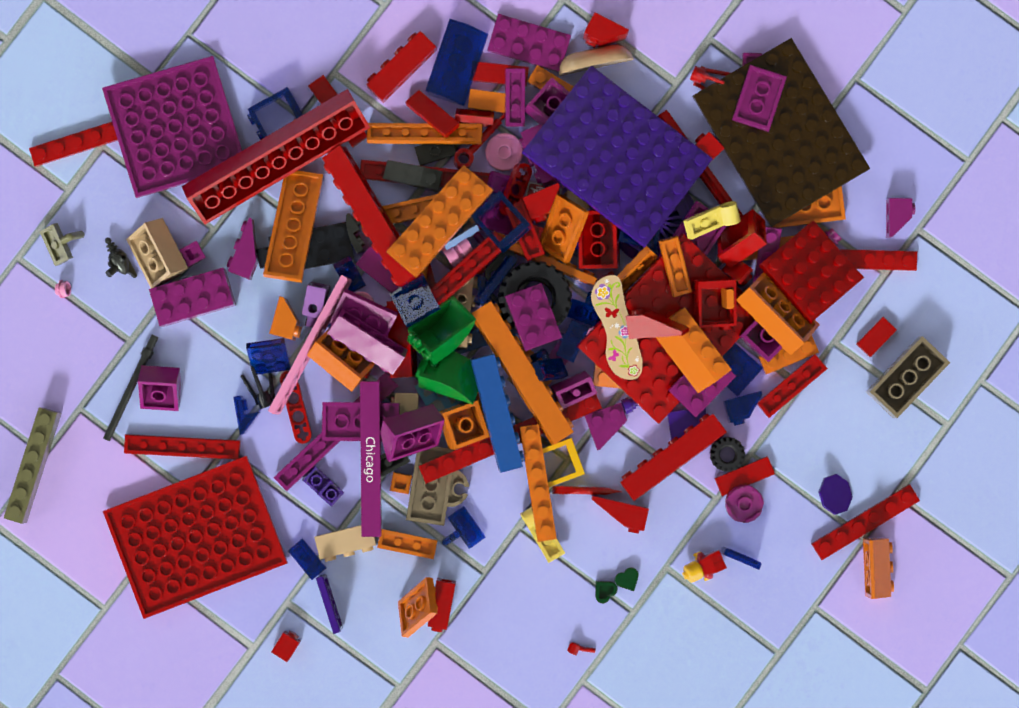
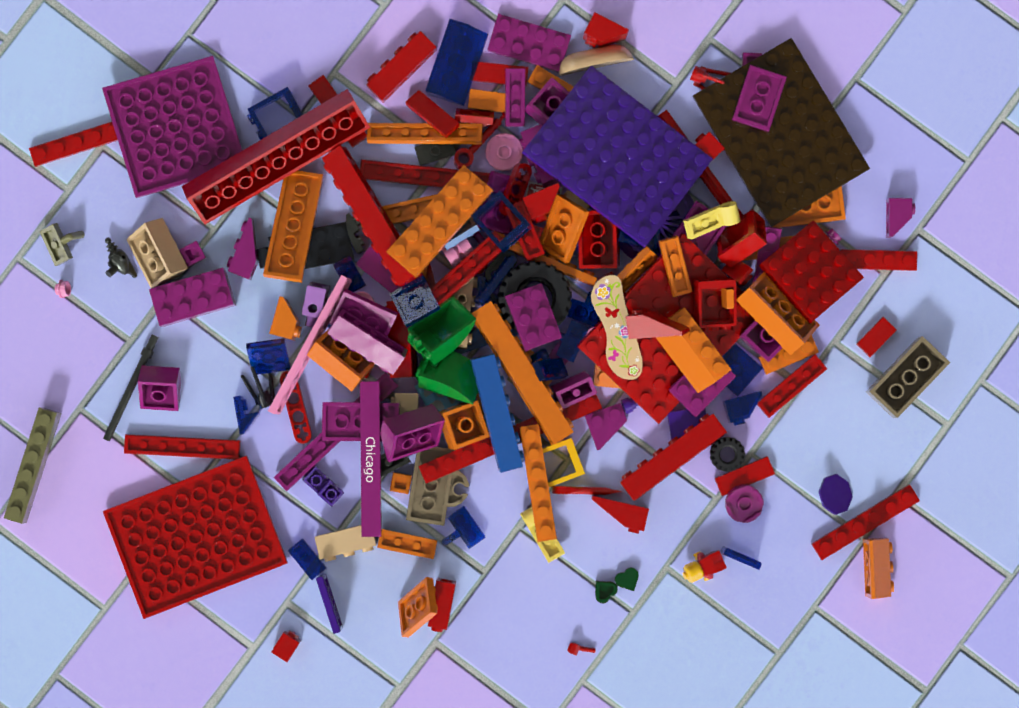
(413, 175): pearl dark grey slope -> none

